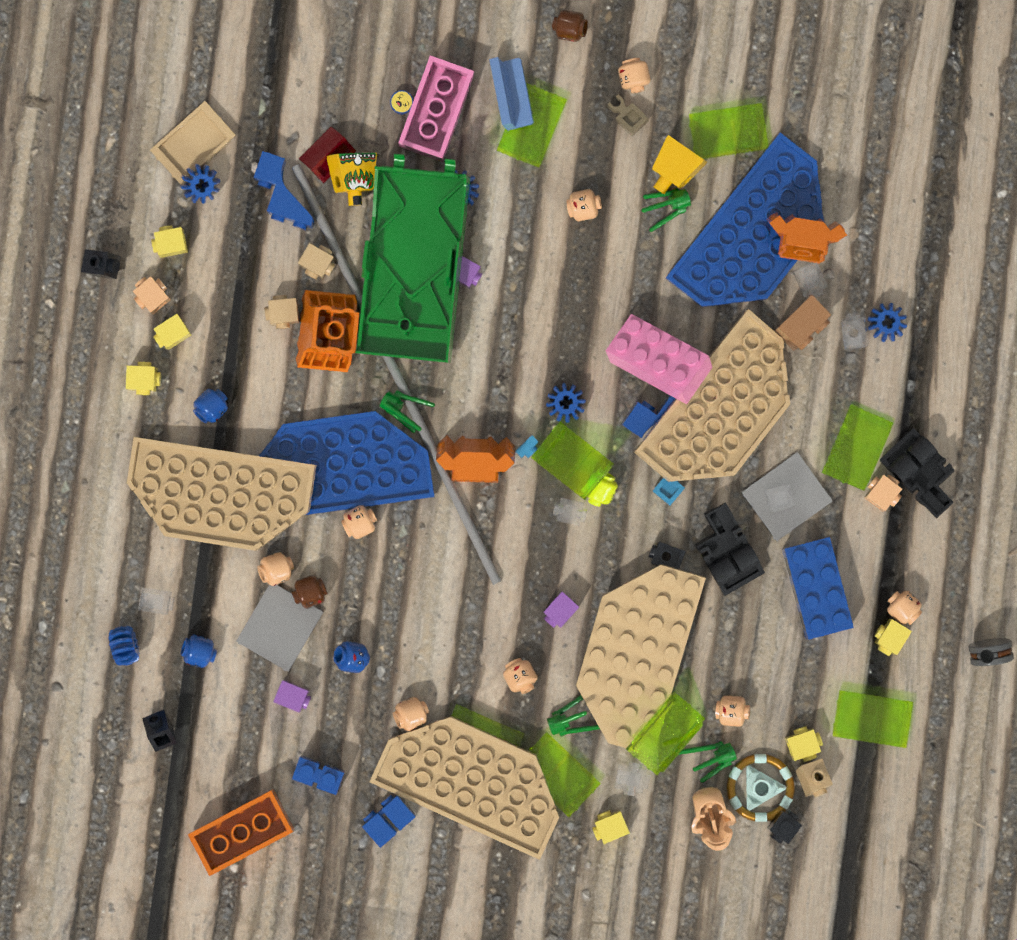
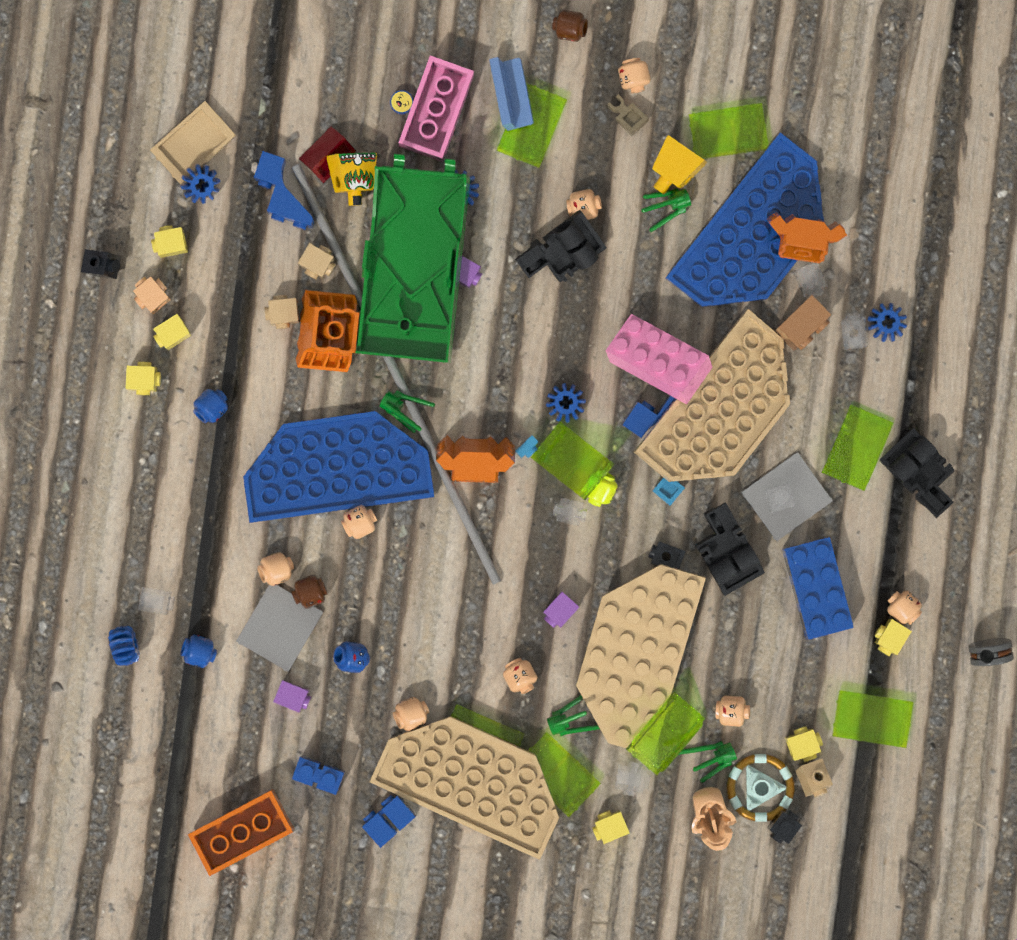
(159, 730): black brick -> none
(218, 493): tan plate -> none
(565, 250): none -> black plate
(883, 492): light nougat brick -> none

